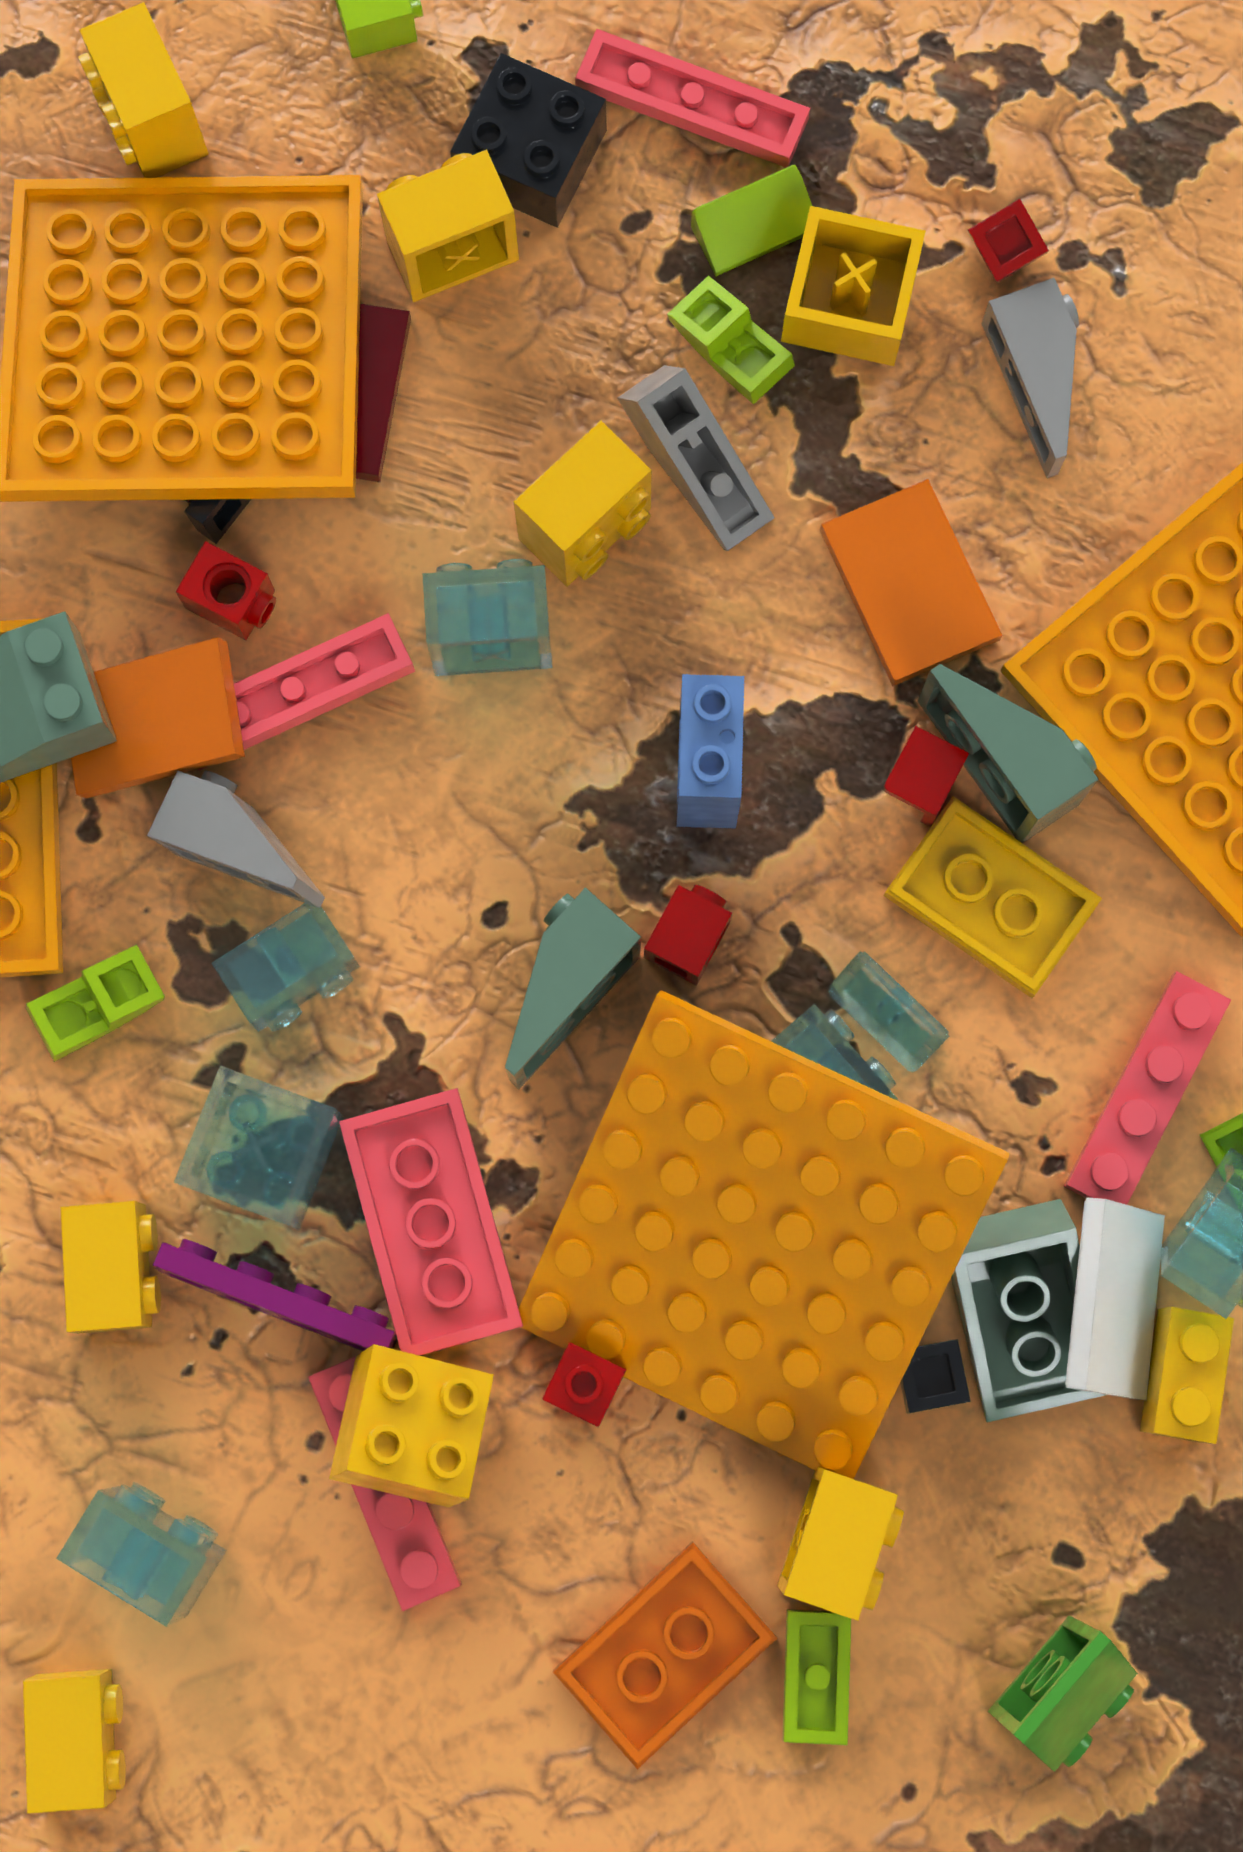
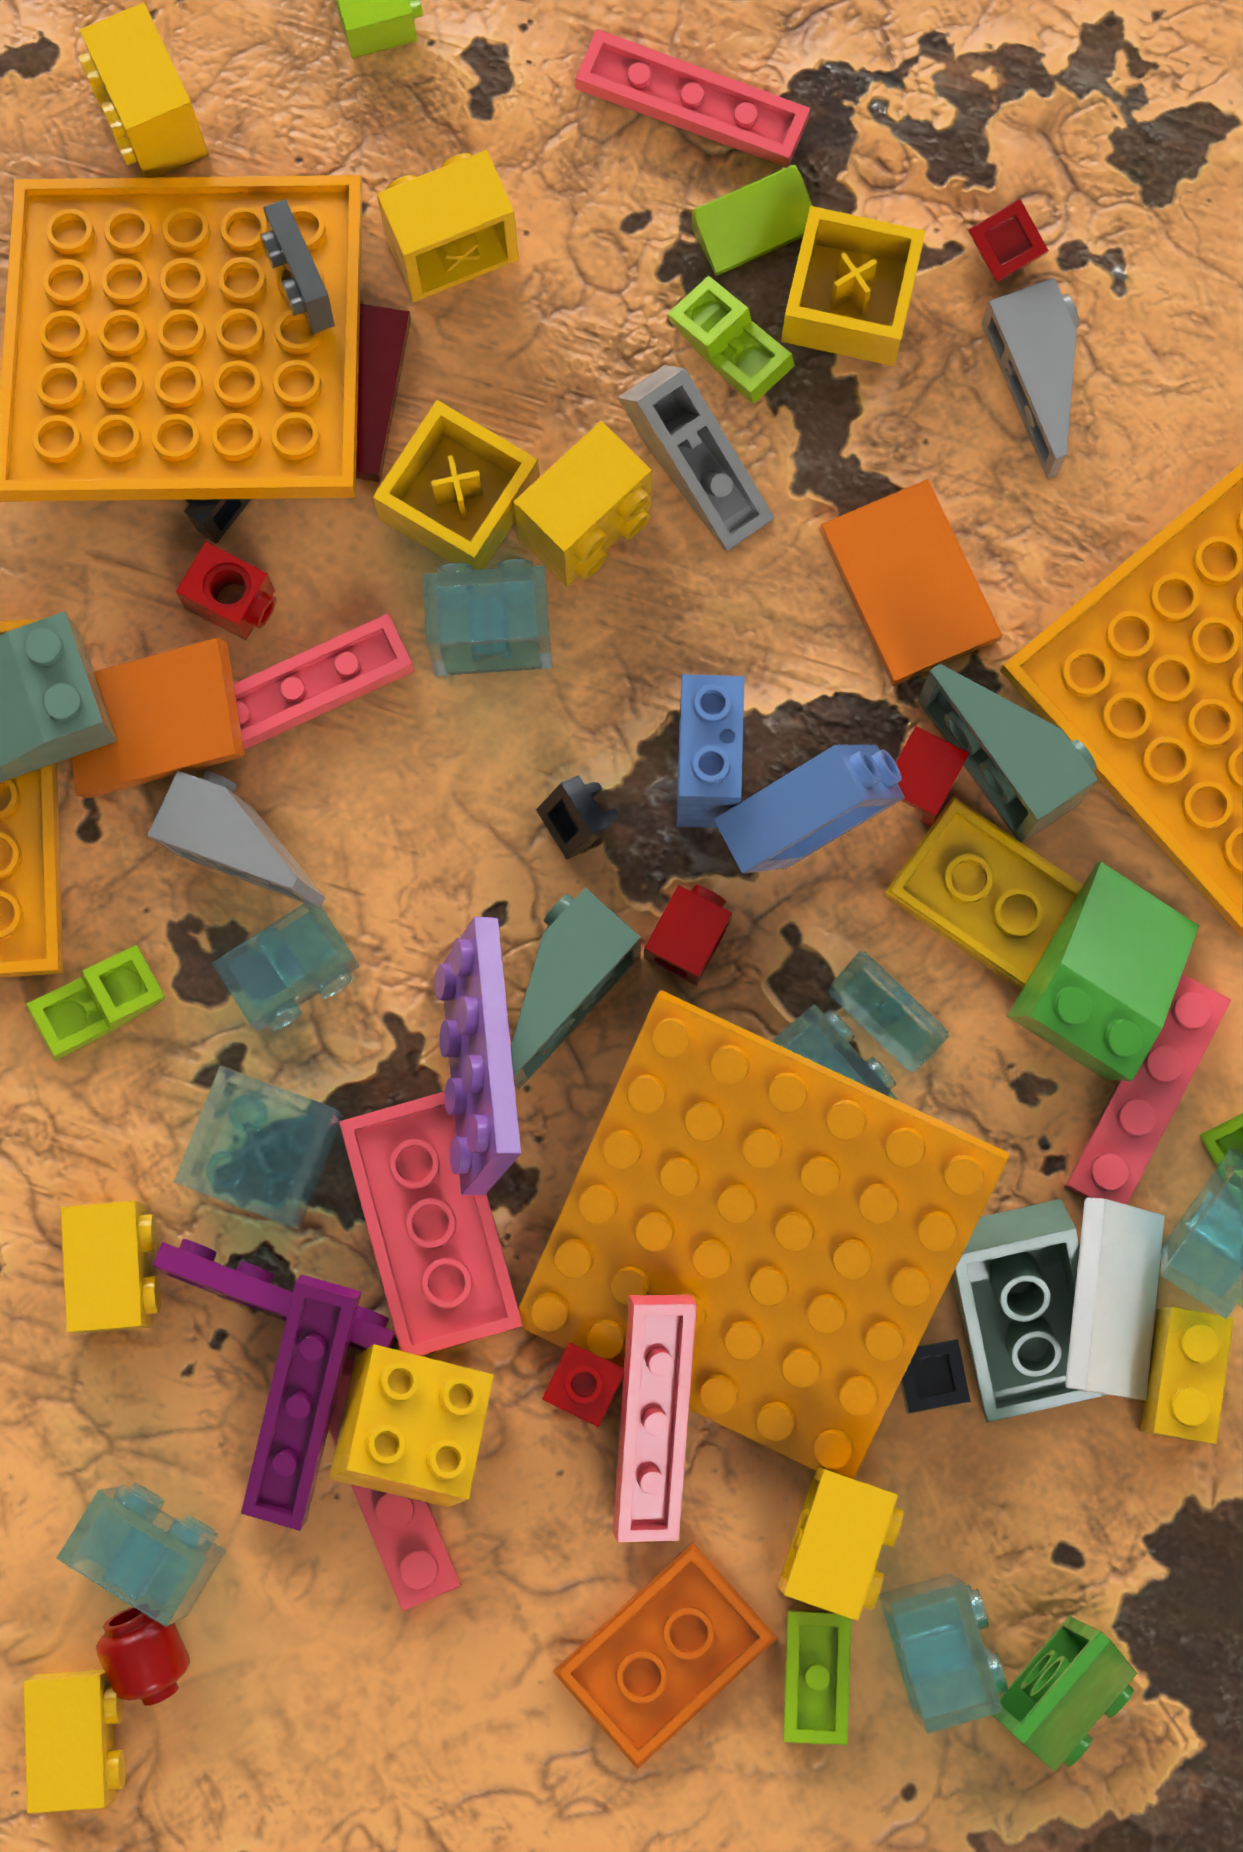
(142, 1657): none -> red head
(301, 1402): none -> magenta plate
(304, 286): none -> dark grey plate
(455, 487): none -> yellow brick
(479, 1058): none -> medium lavender plate
(536, 136): black brick -> none
(574, 815): none -> black tile
(654, 1417): none -> plate
(810, 807): none -> medium blue window
(942, 1652): none -> clear light blue brick
(1107, 976): none -> bright green slope

